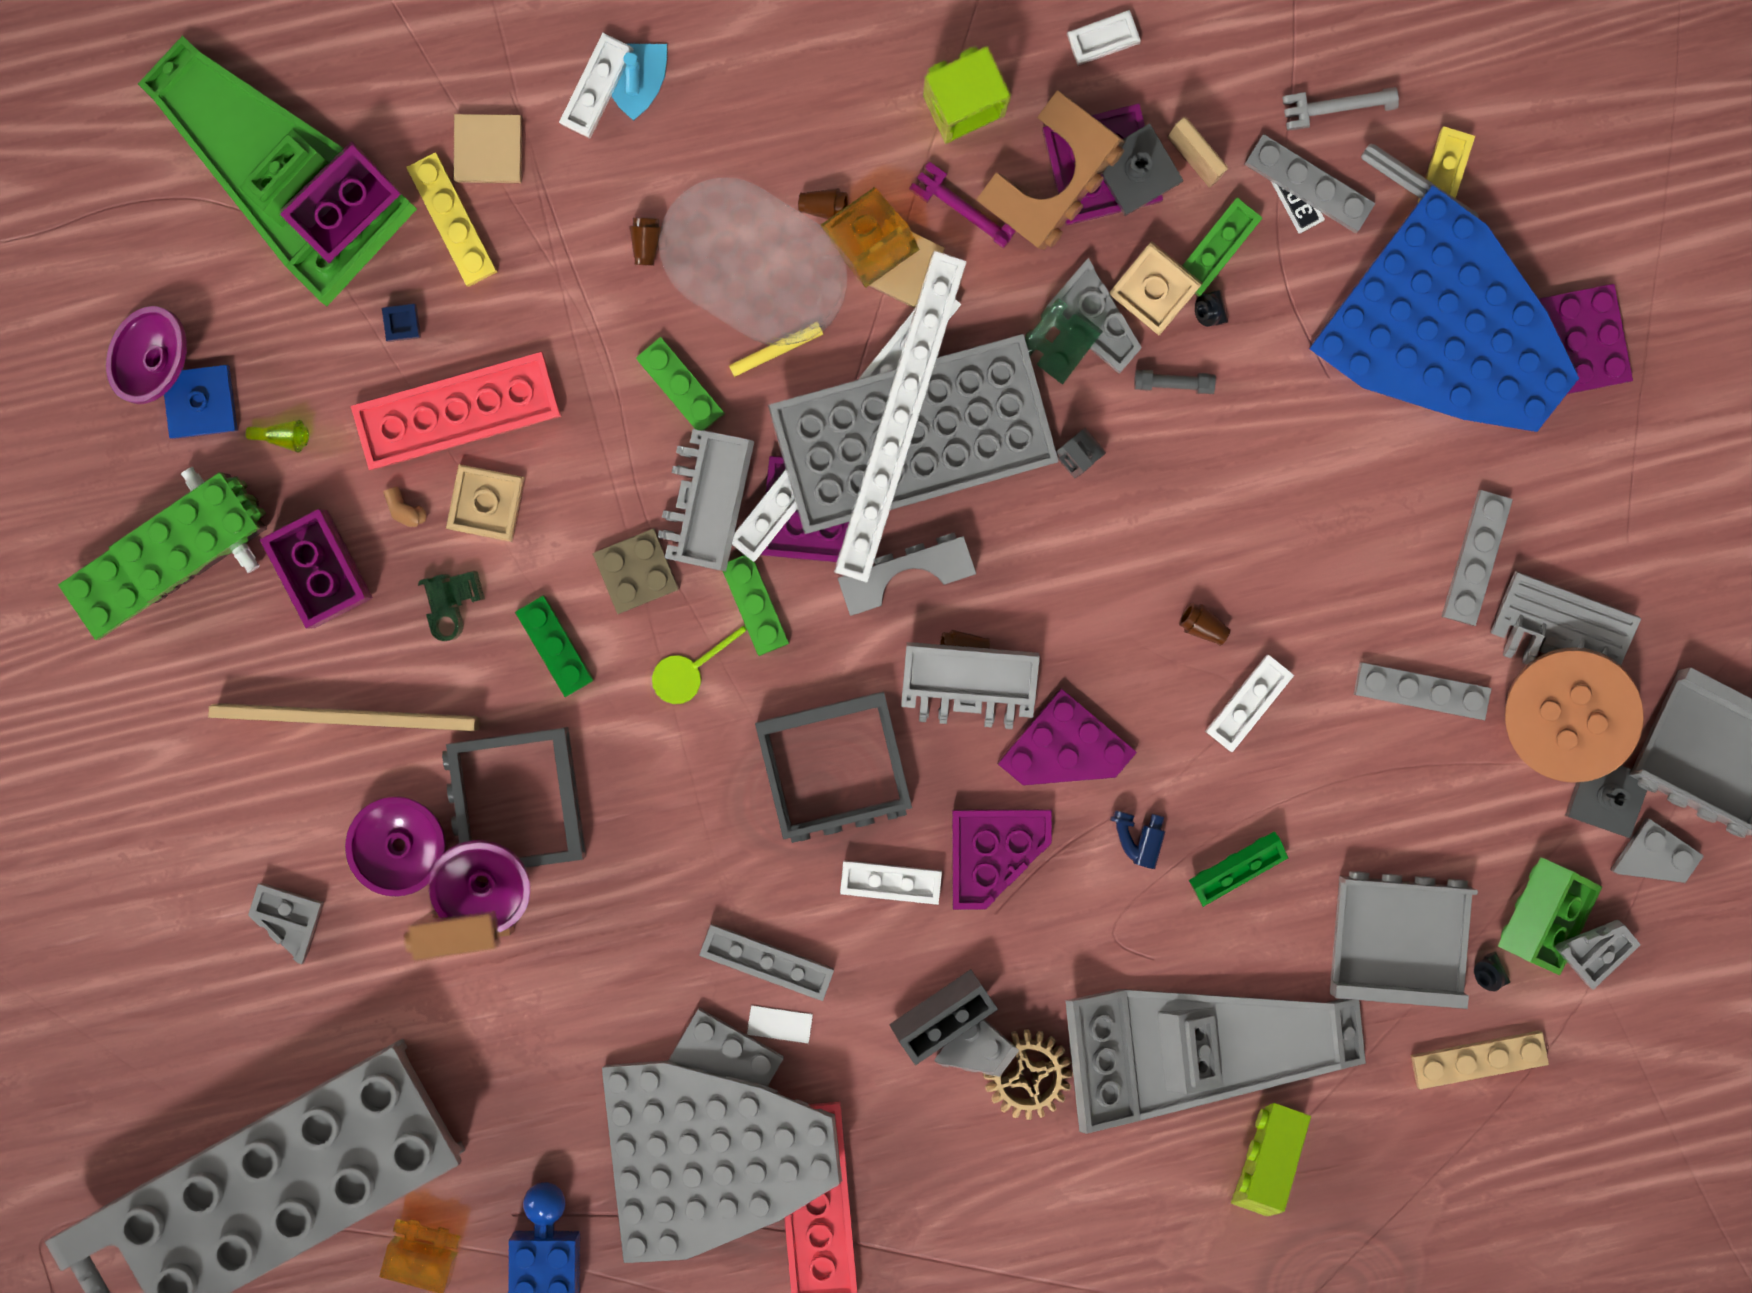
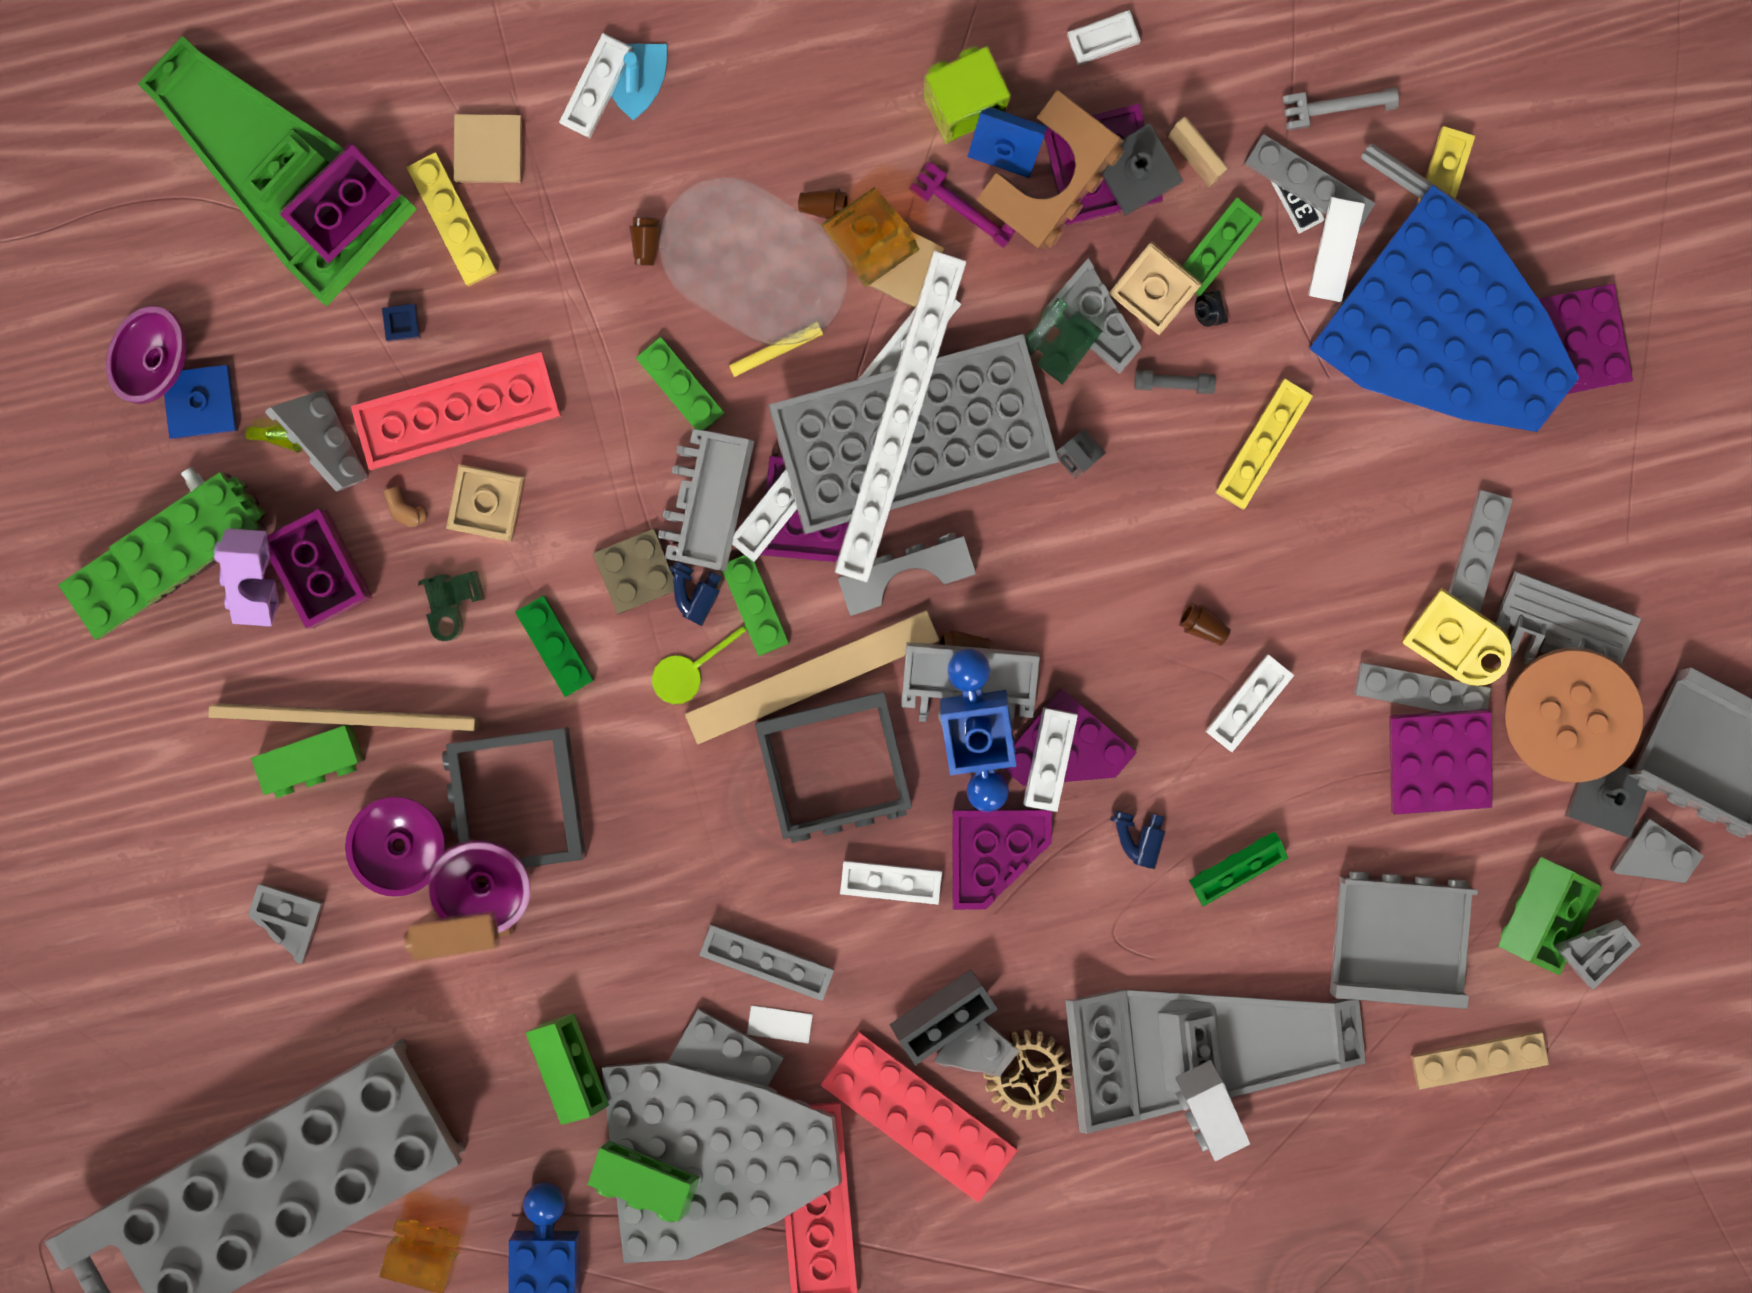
(243, 564): none -> lavender arch
(308, 761): none -> bright green brick
(319, 432): none -> light grey wing
(567, 1069): none -> bright green brick
(643, 1181): none -> bright green brick
(703, 598): none -> dark blue plant
(809, 678): none -> tan tile
(919, 1116): none -> coral plate
(978, 731): none -> blue brick
(1006, 141): none -> blue plate
(1050, 759): none -> white plate
(1210, 1111): none -> brick
(1263, 444): none -> light yellow plate
(1272, 1160): lime wedge -> none
(1336, 249): none -> white tile
(1440, 761): none -> magenta plate
(1458, 639): none -> light yellow tile
(1491, 973): black plate -> none

